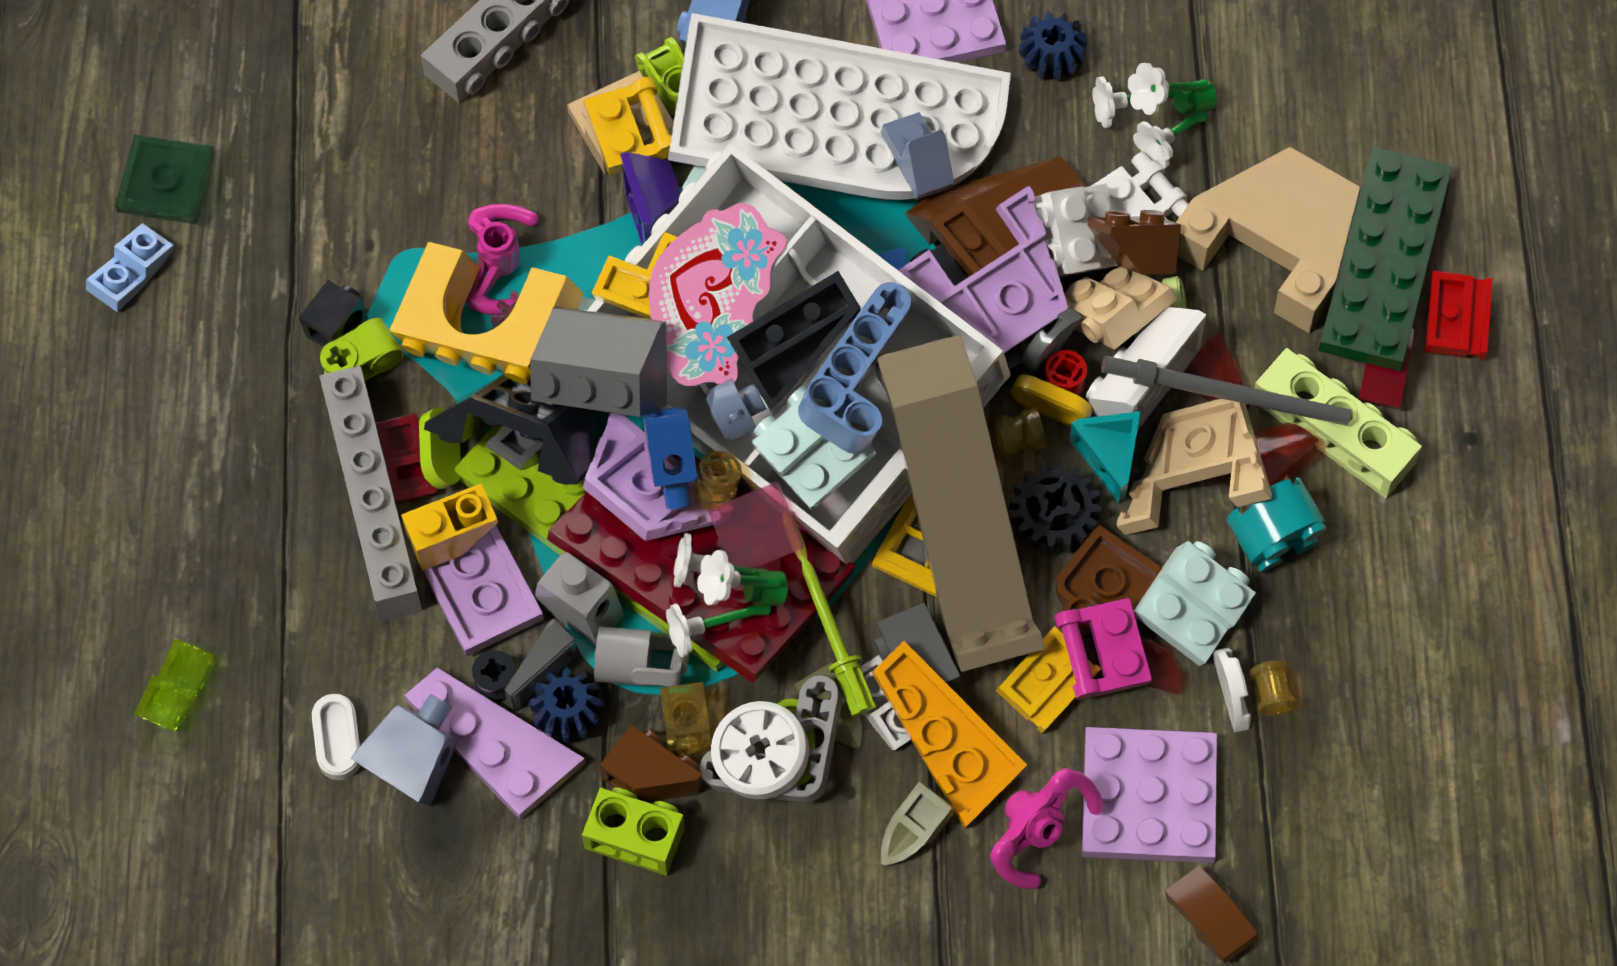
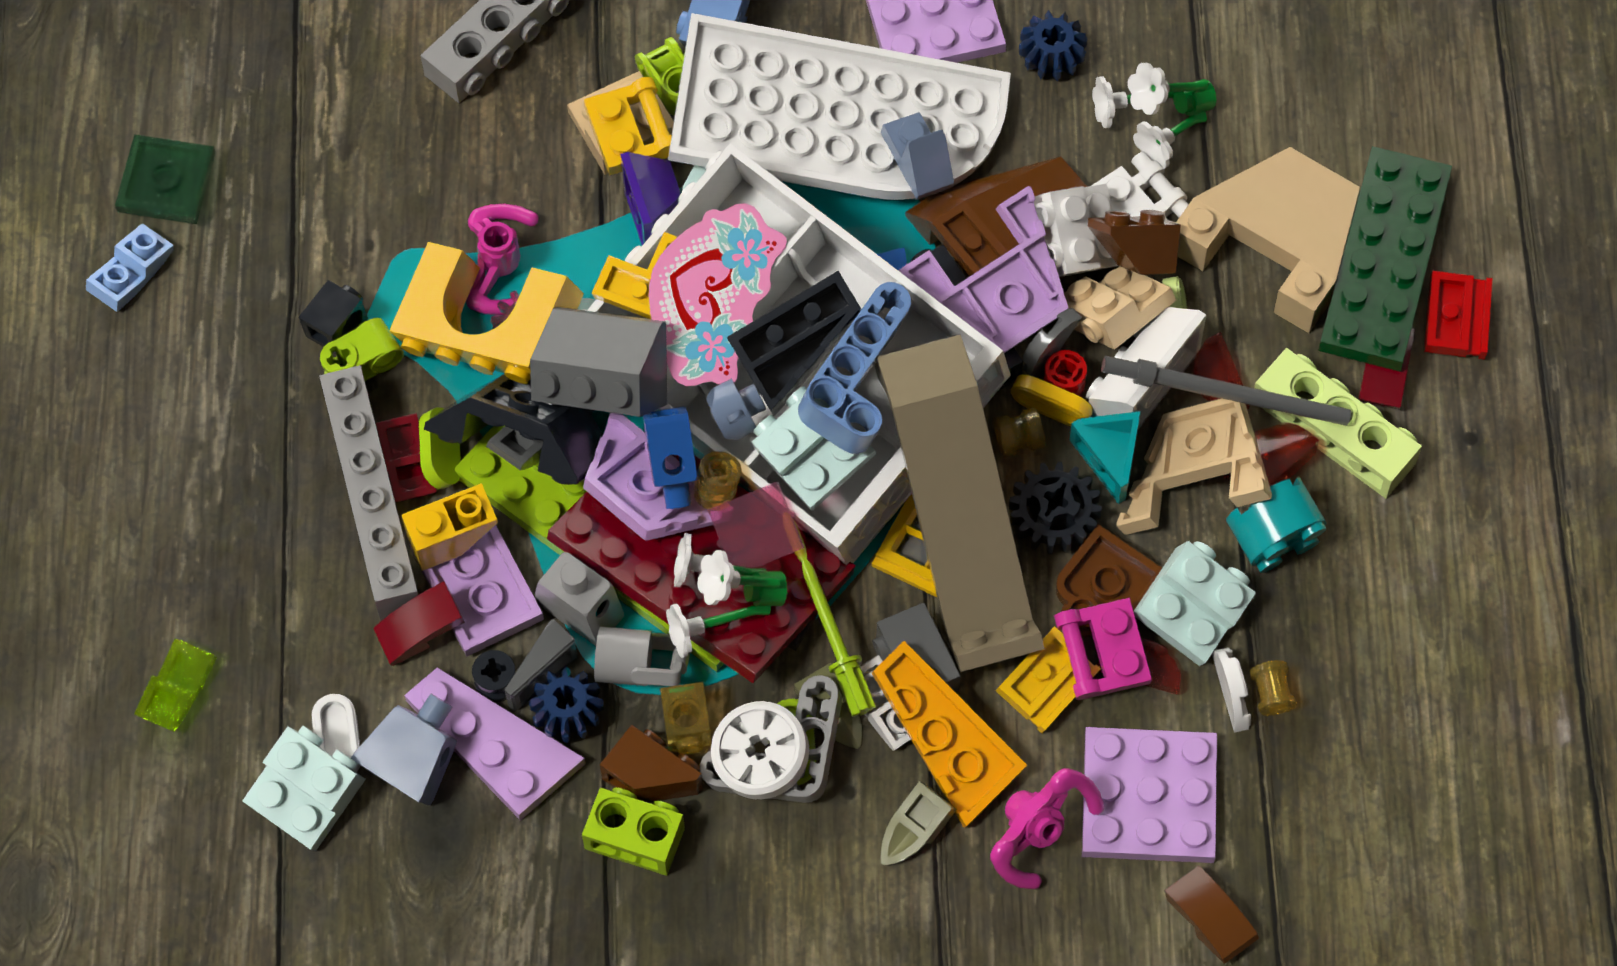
(304, 786): none -> light aqua plate
(417, 622): none -> dark red slope

